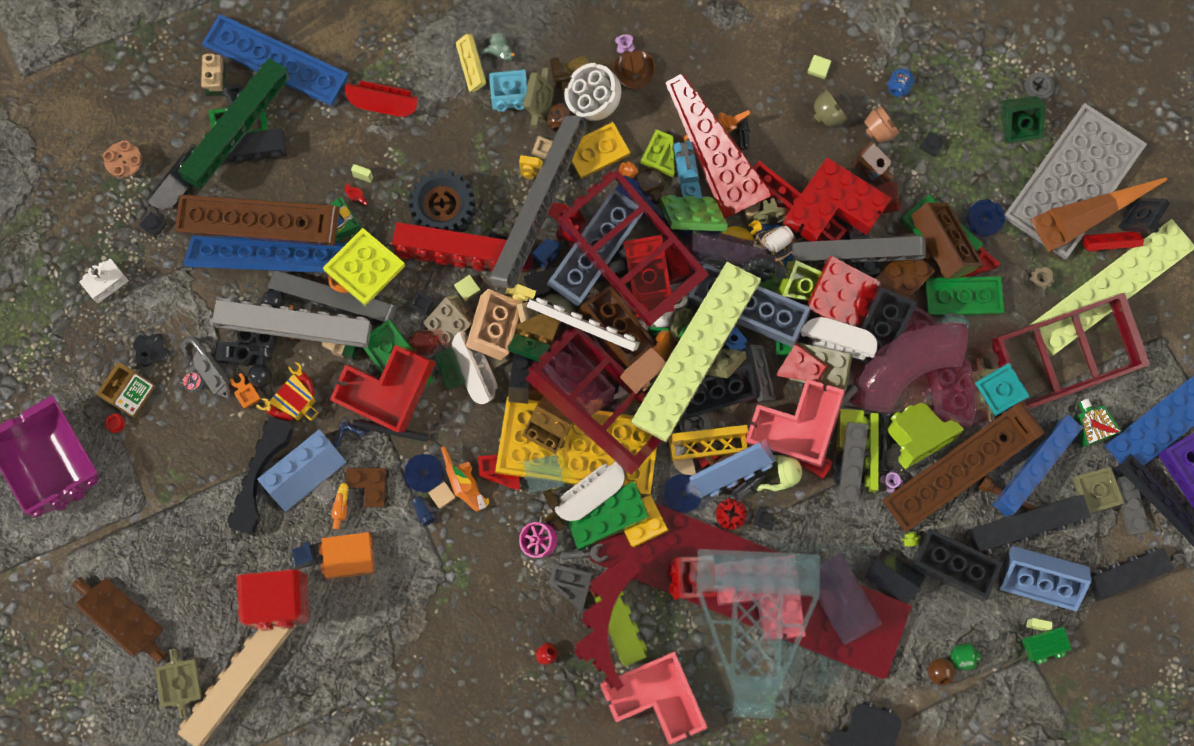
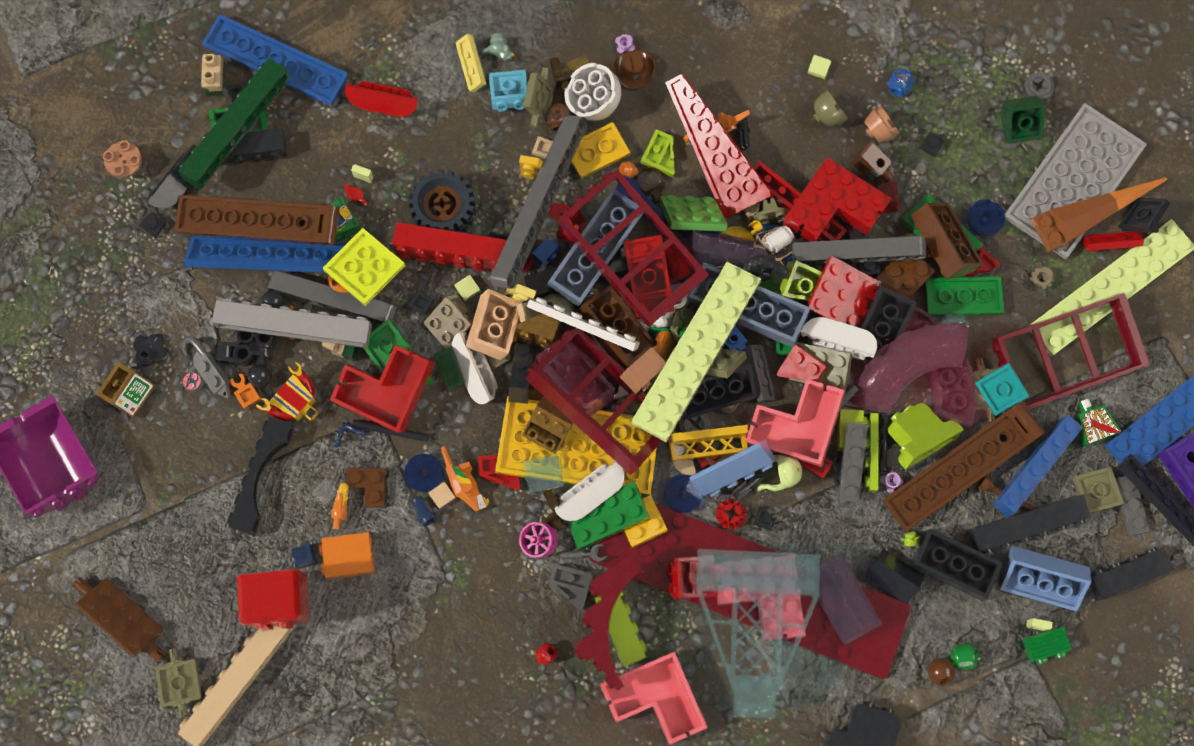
(103, 280): white brick -> none
(115, 423): red plate -> none
(302, 470): medium blue slope -> none
(424, 342): clear red head -> none
(528, 347): dark green plate -> none
(687, 169): dark azure plate -> none

